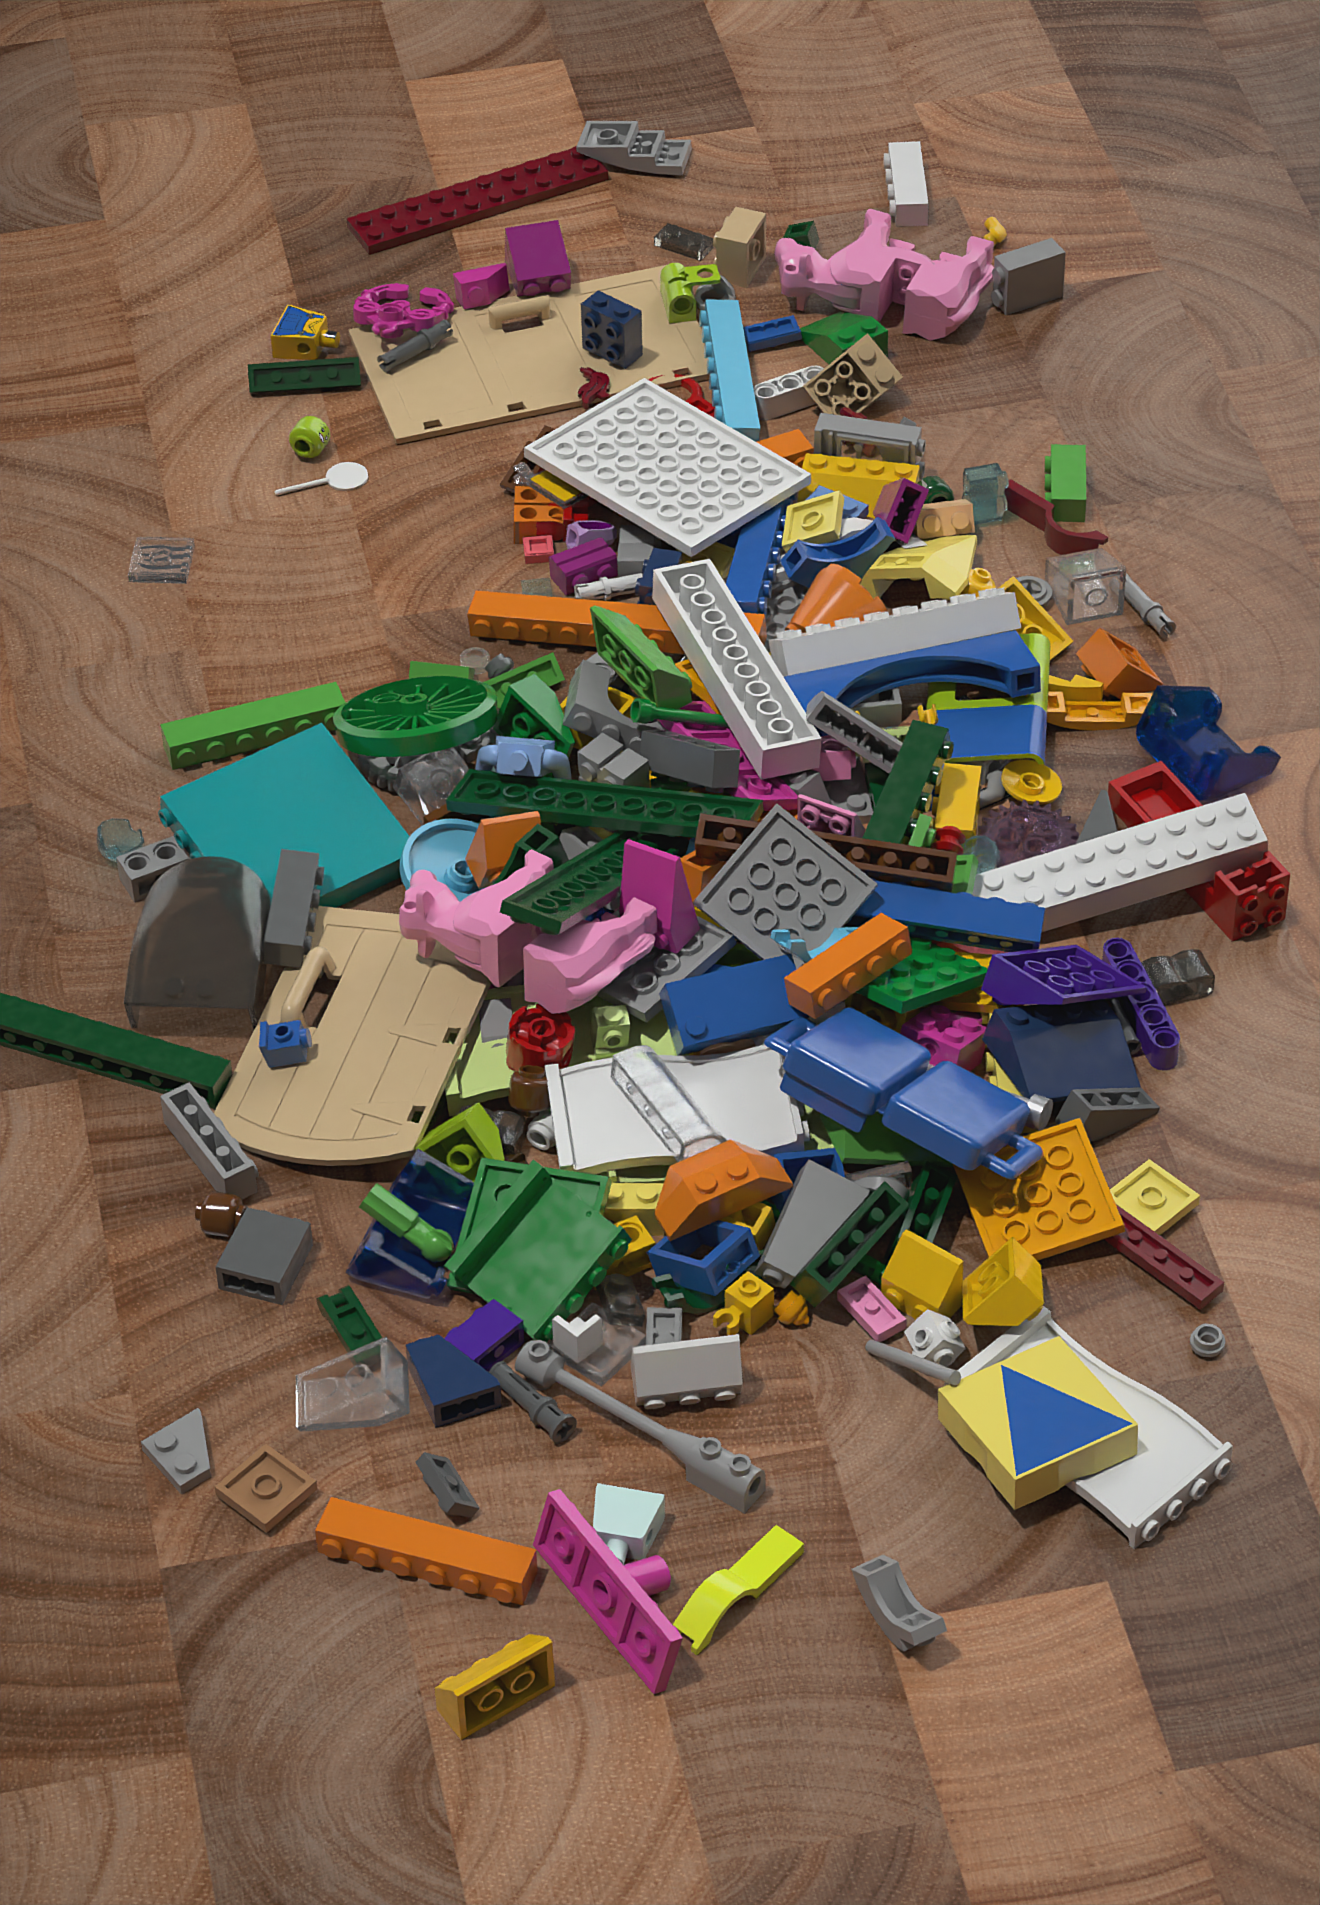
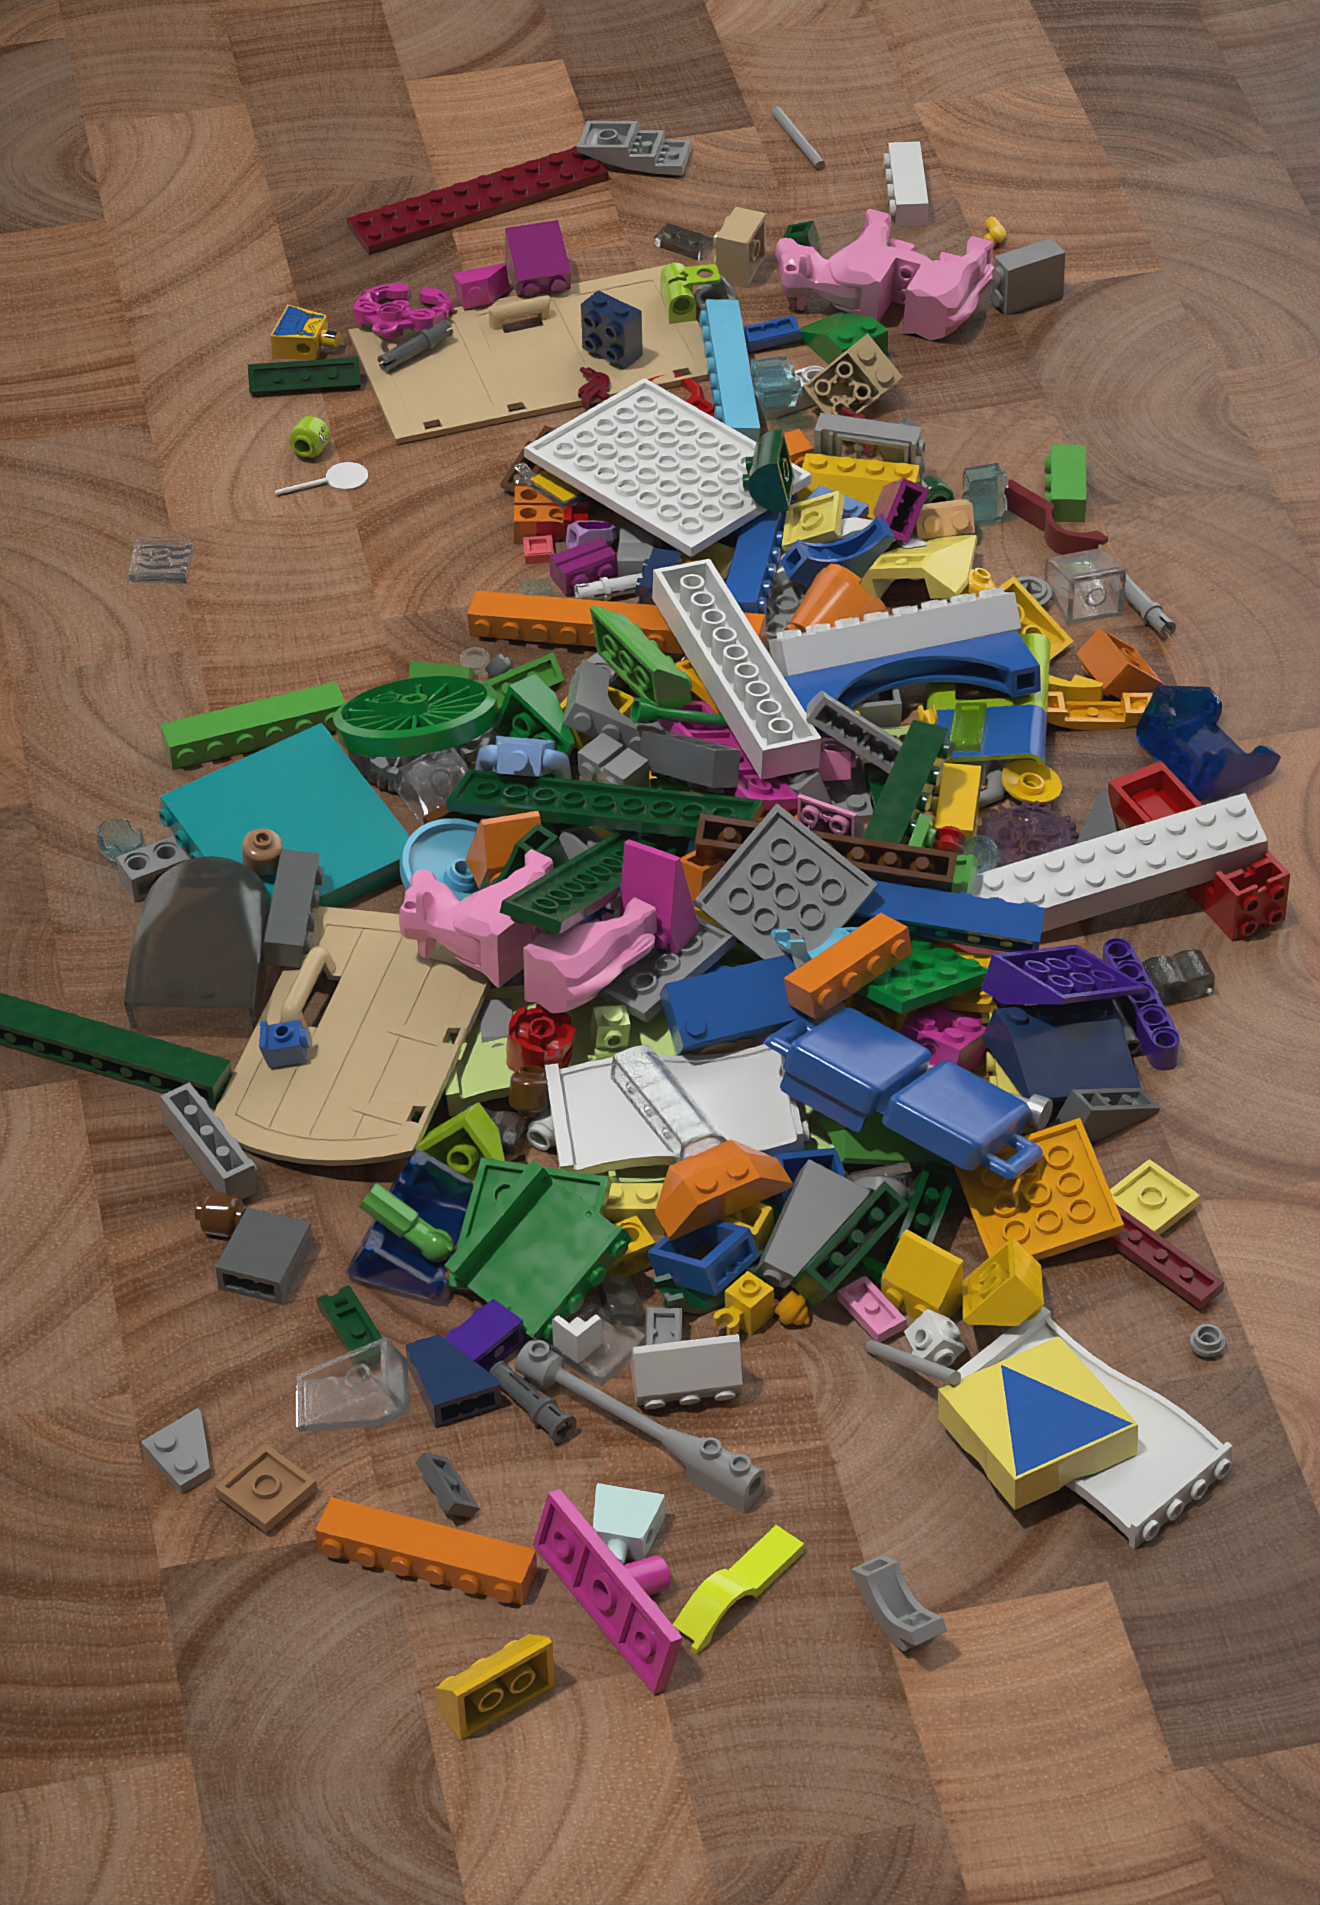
(262, 851): none -> medium nougat head
(770, 472): none -> dark green brick
(775, 382): none -> clear light blue brick
(798, 138): none -> light grey bar
(968, 726): none -> clear neon green tile

